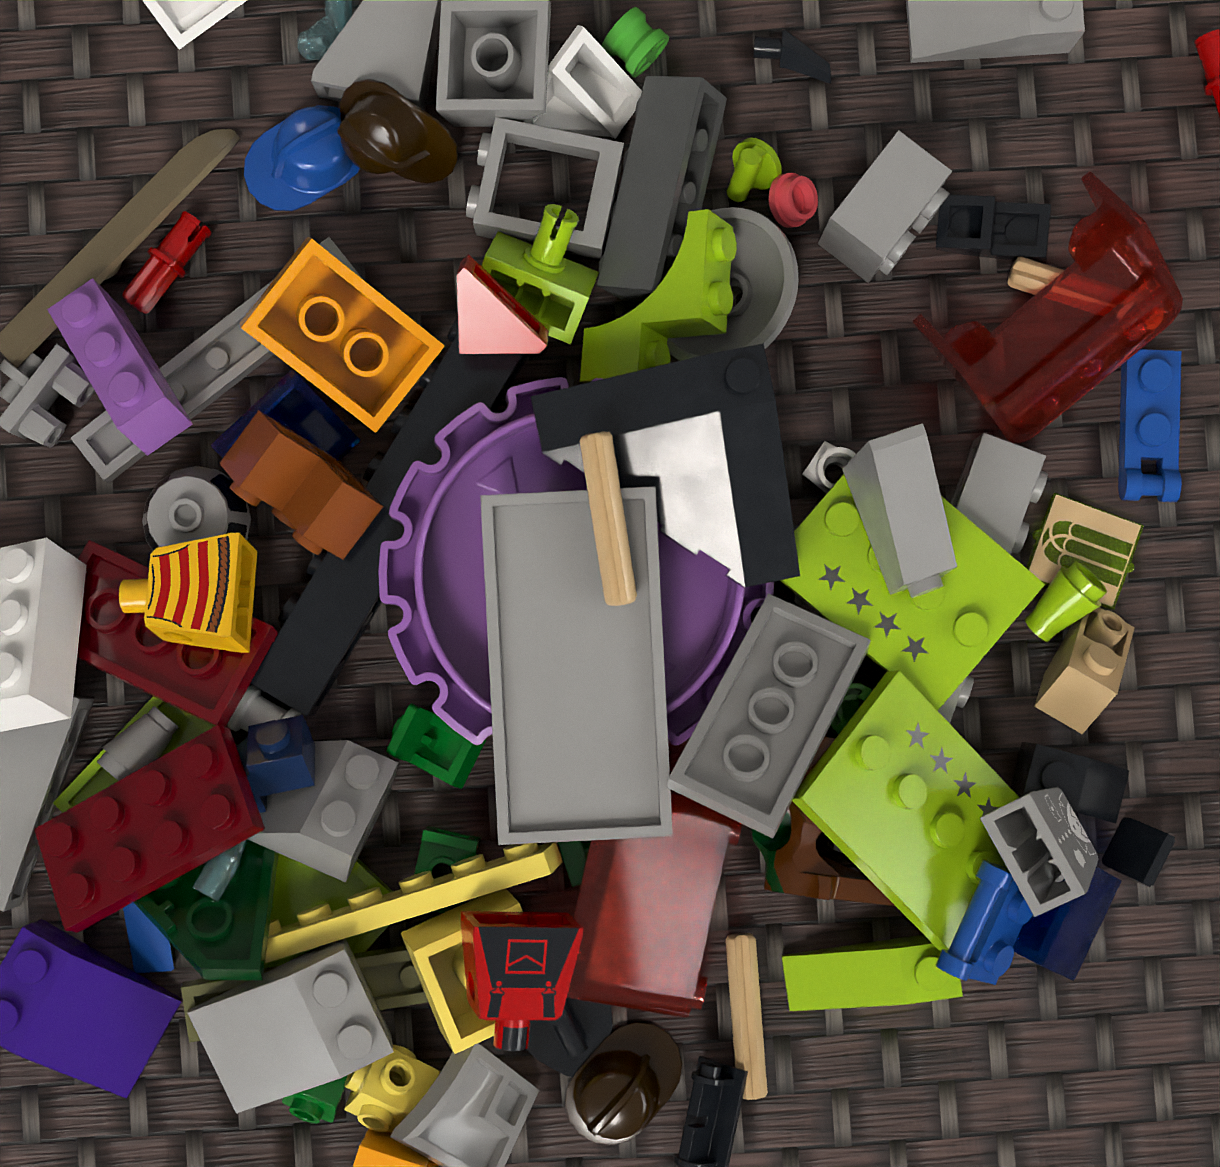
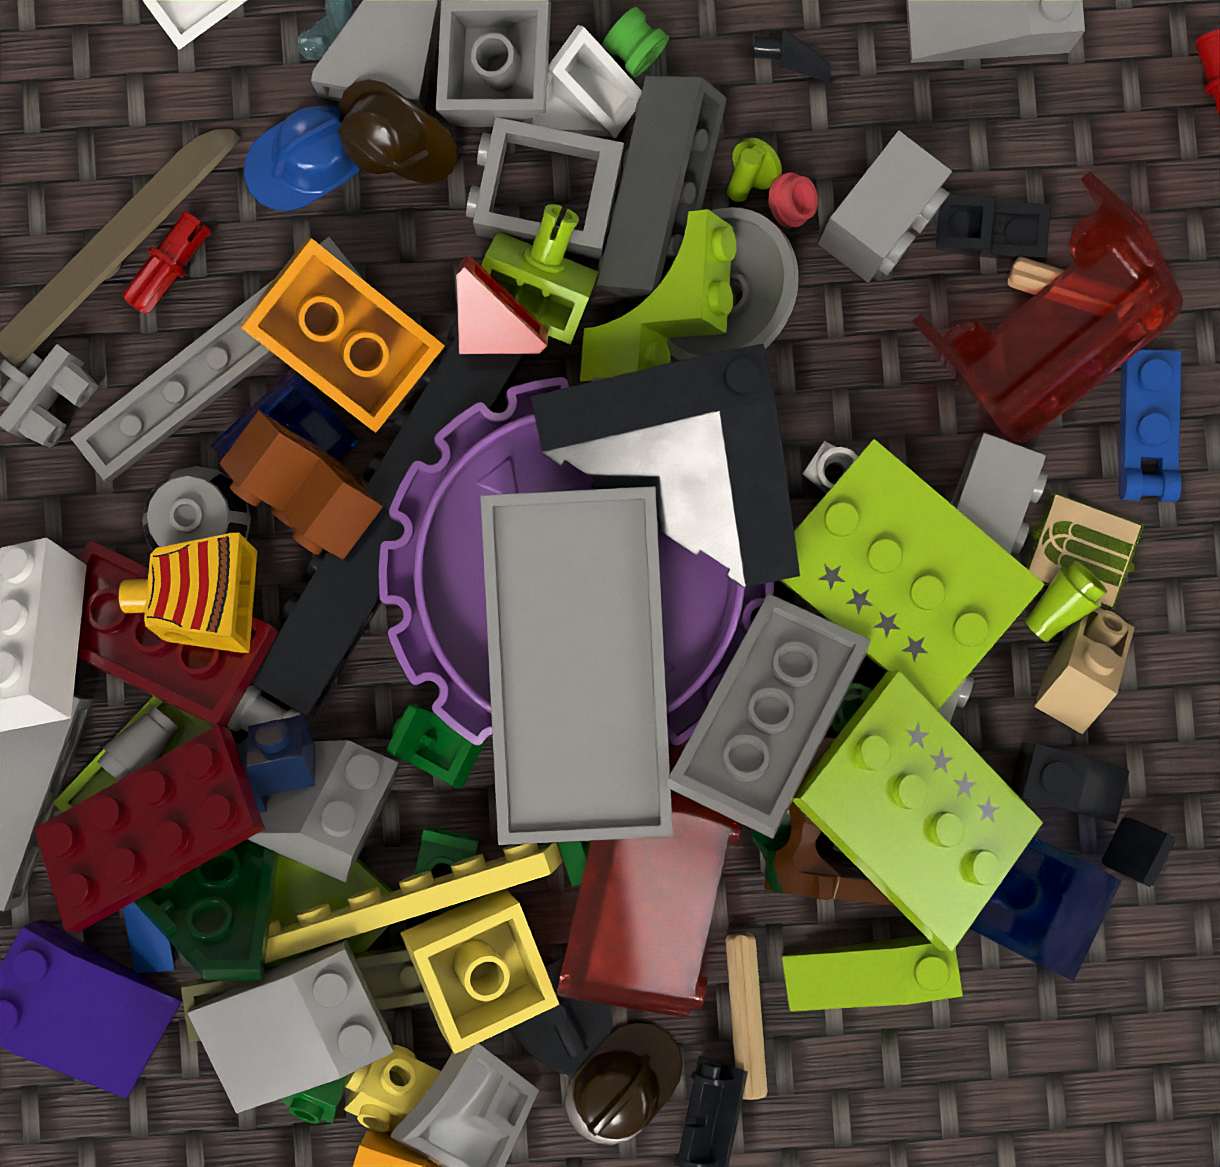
(119, 367): medium lavender brick -> none
(219, 872): clear light blue arm -> none
(518, 969): torso -> none
(608, 518): tan axle -> none
(902, 510): light grey slope -> none
(988, 929): blue plate -> none
(1042, 847): light grey torso -> none

